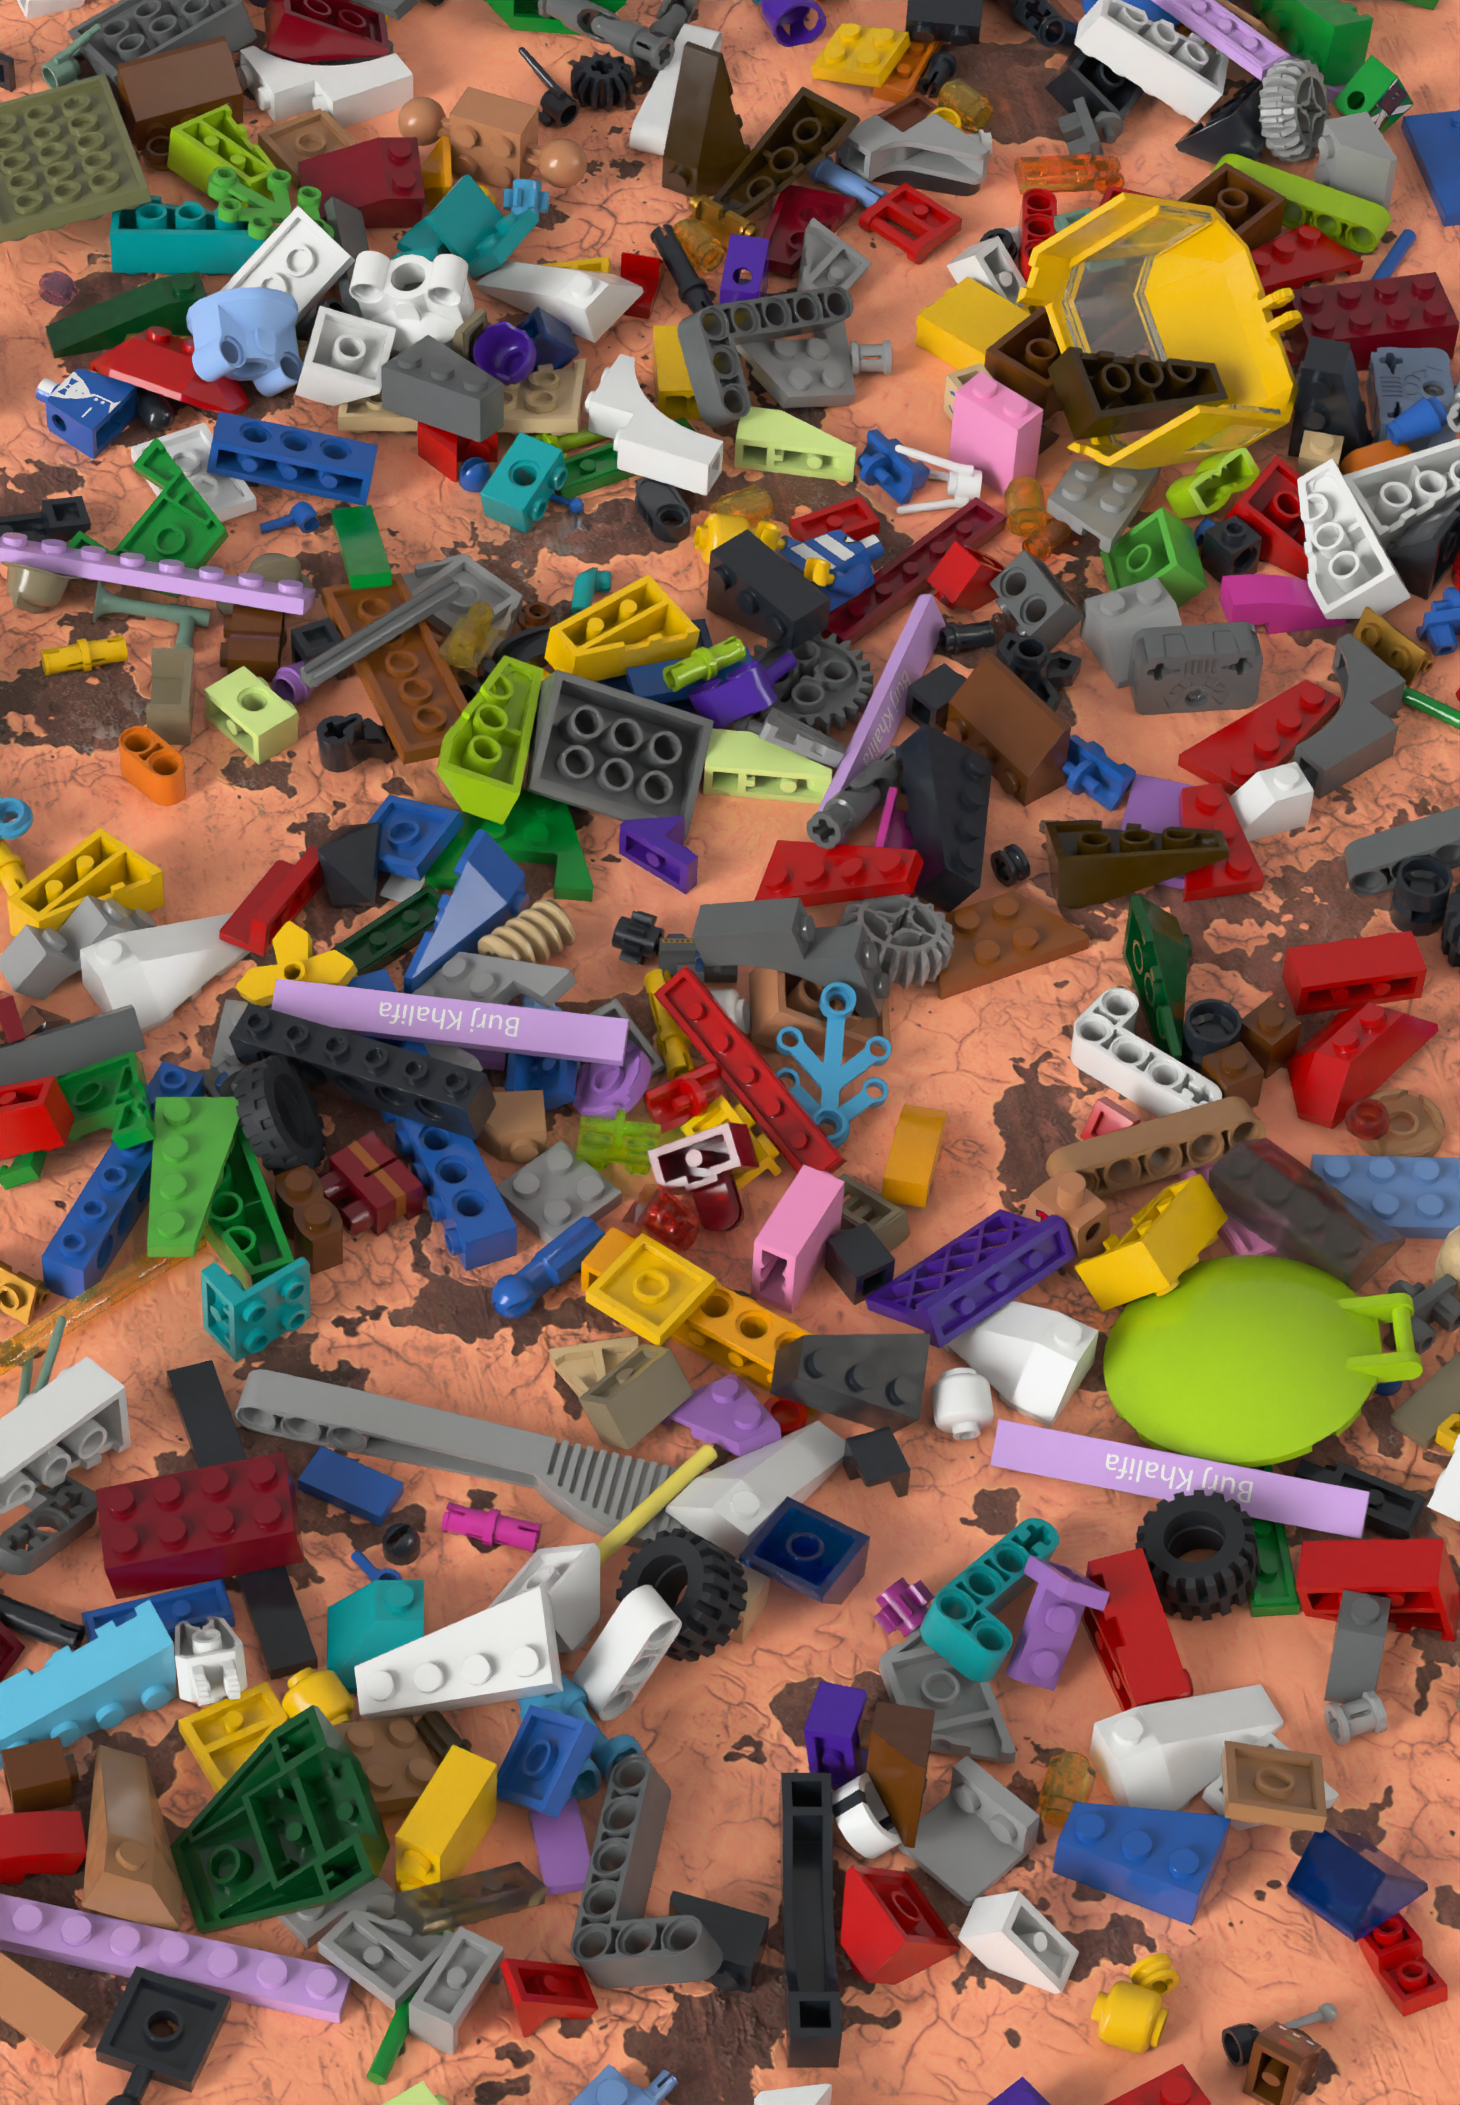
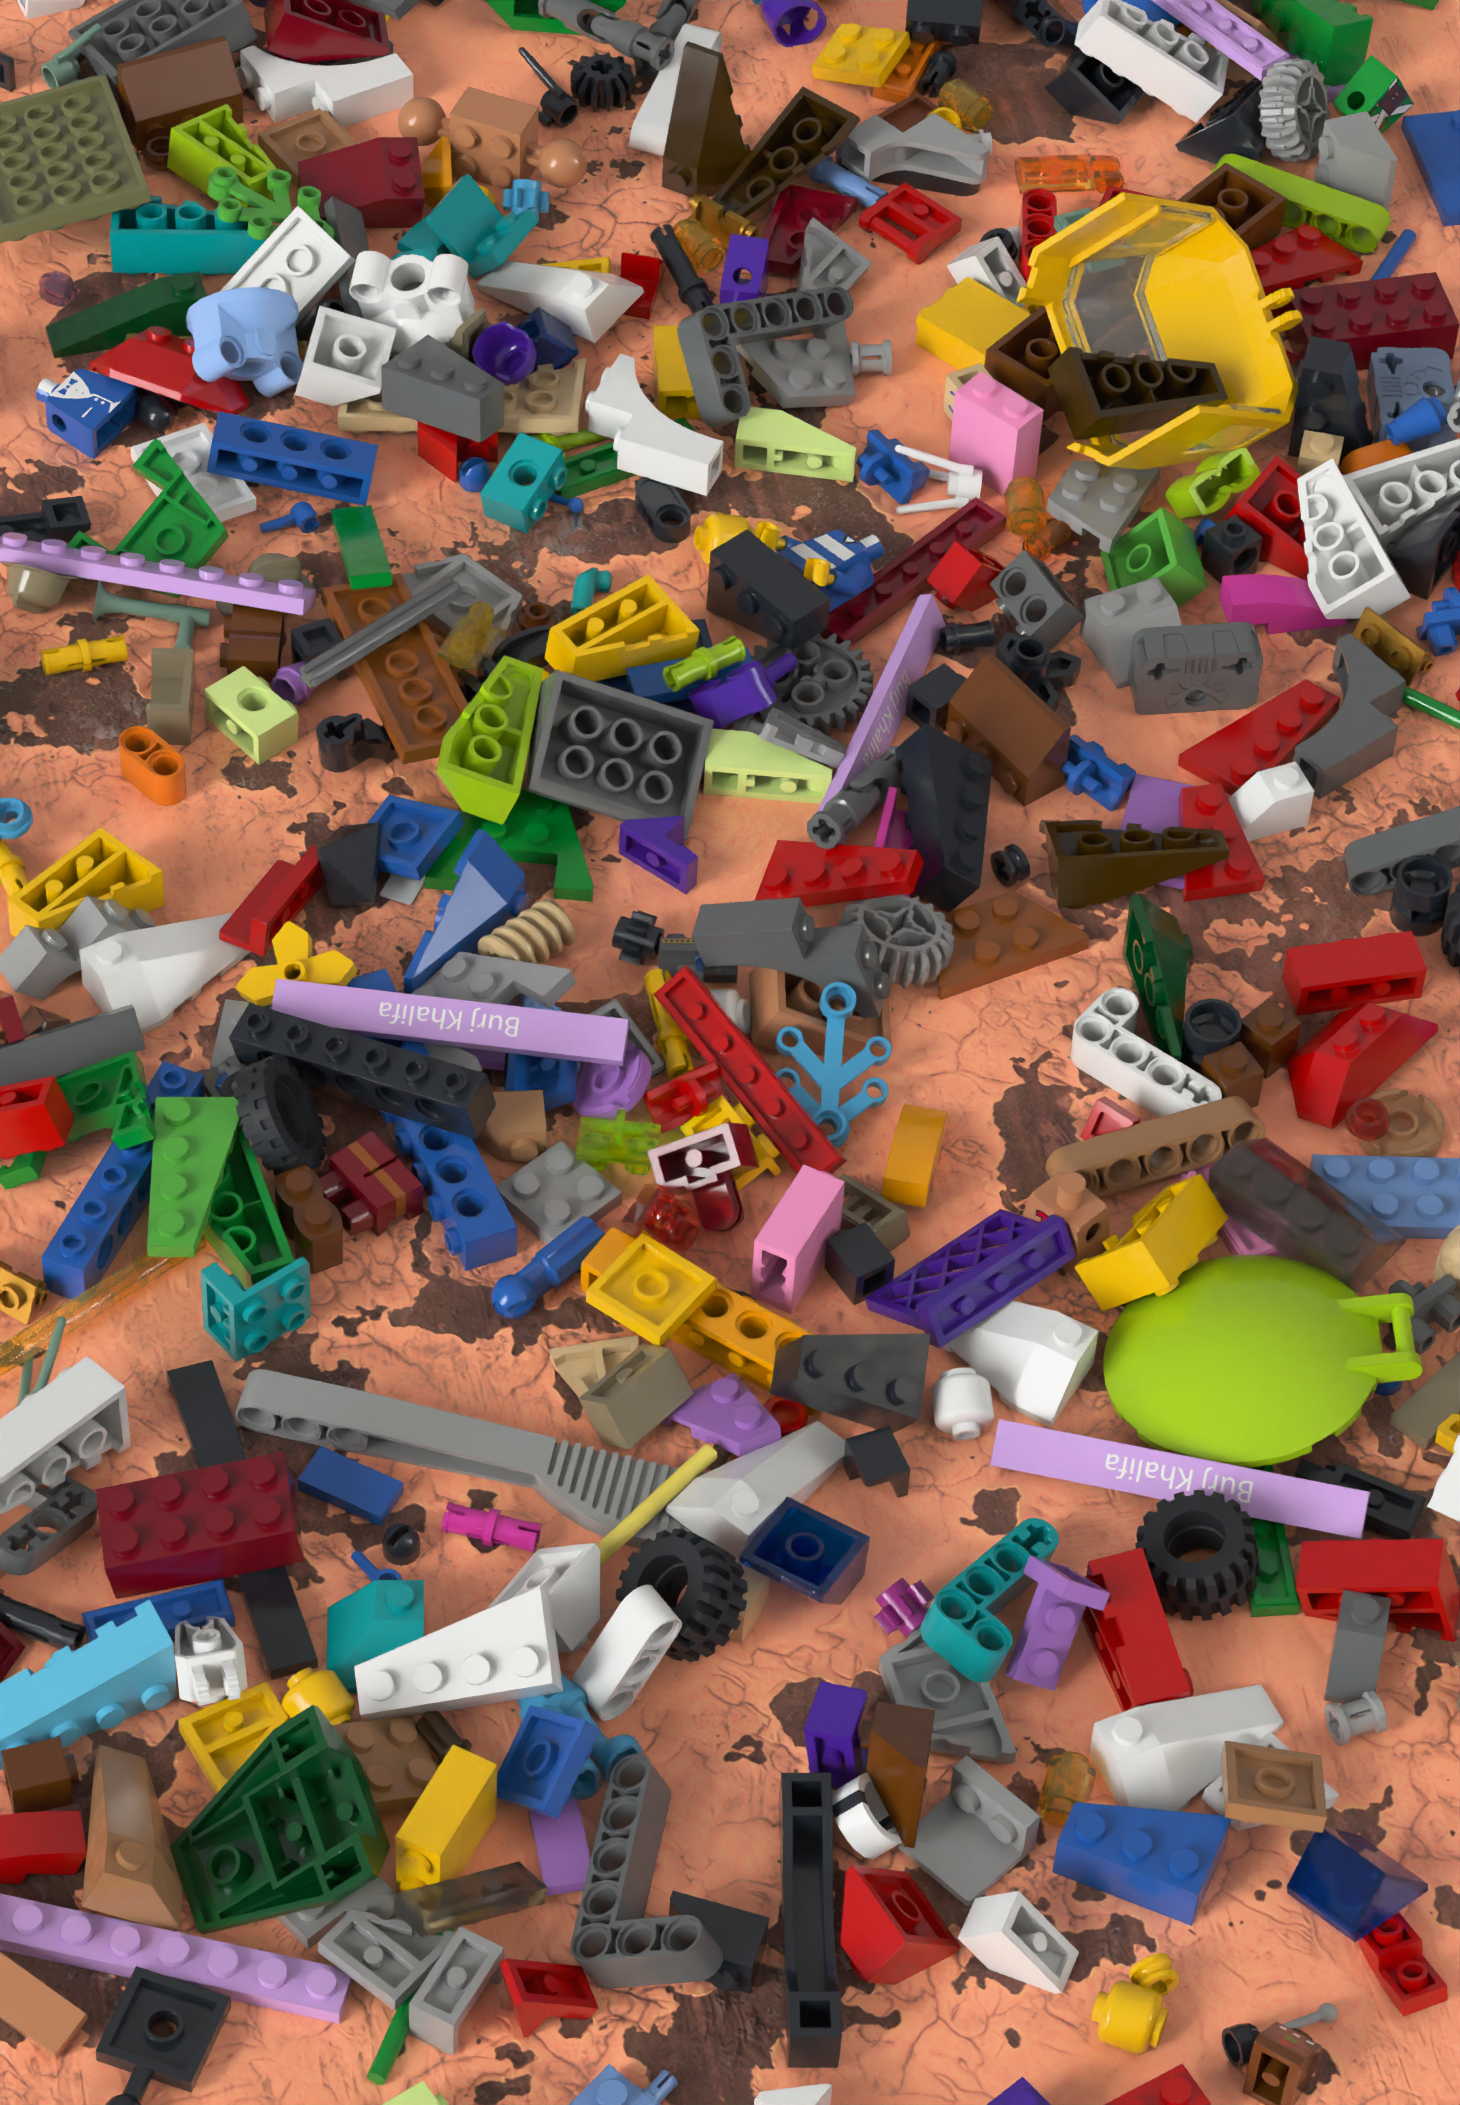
(392, 932): dark green tile -> none
(746, 502): clear yellow brick -> none
(849, 516): red plate -> none
(1103, 128): dark grey hips -> none

